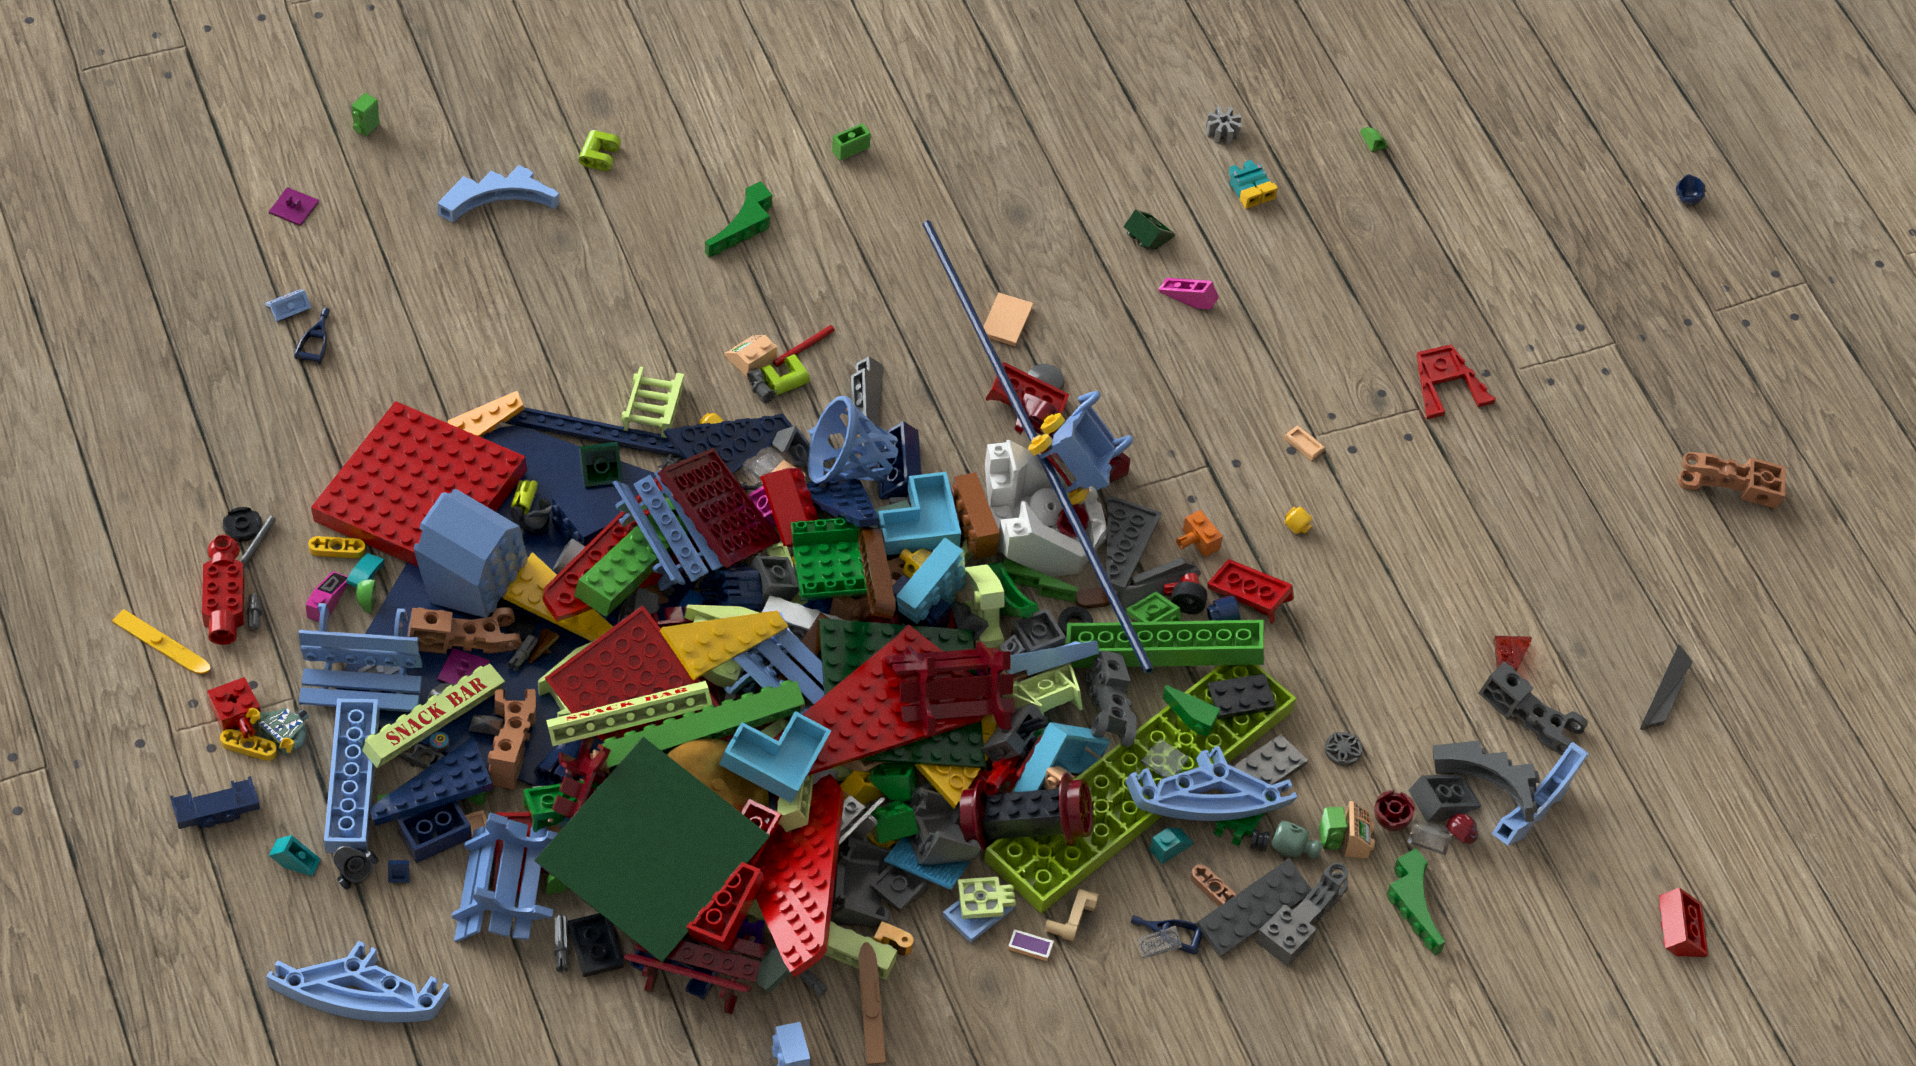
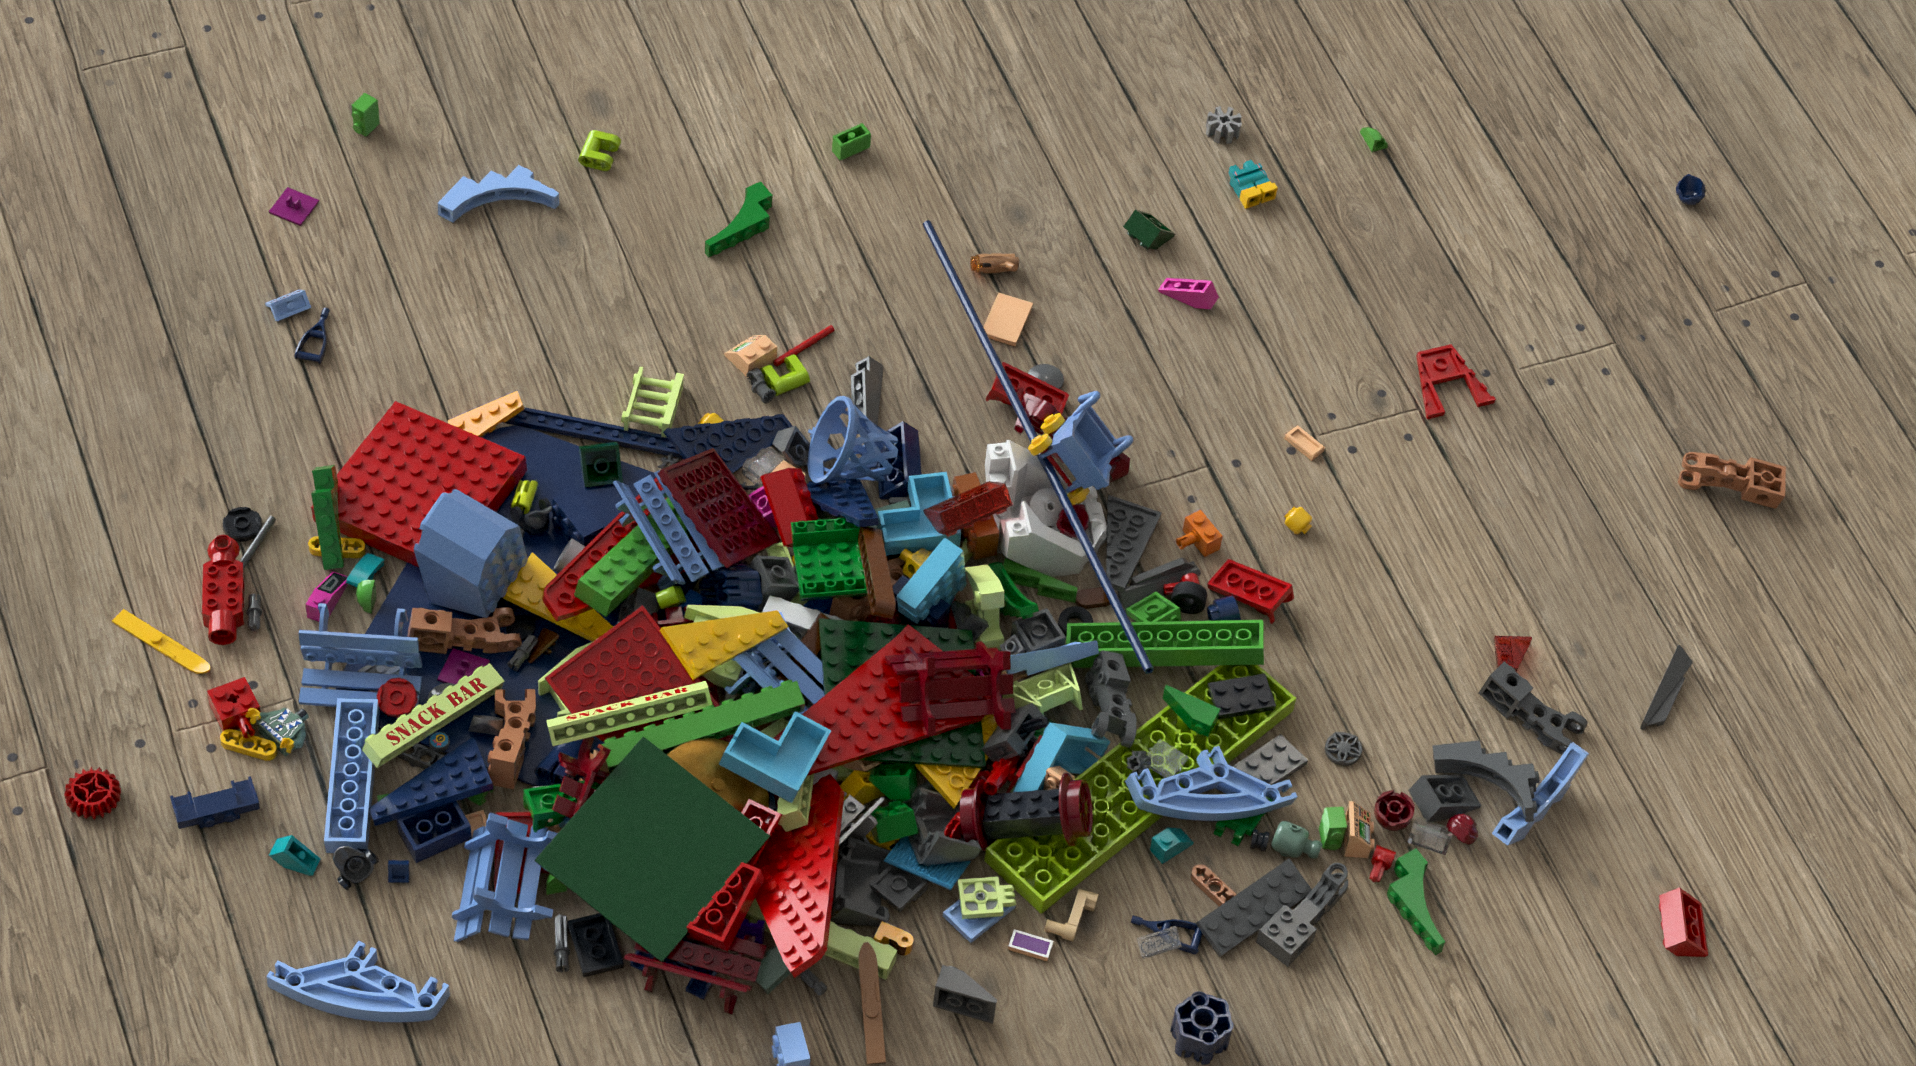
(97, 797): none -> red gear
(327, 517): none -> green arch
(397, 697): none -> red tile
(670, 597): none -> lime beam
(954, 828): none -> red piece
(962, 995): none -> dark grey slope
(969, 507): none -> clear red slope
(994, 263): none -> medium nougat piece
(1139, 761): none -> dark grey gear
(1202, 1041): none -> dark blue piece
(1381, 861): none -> red axle

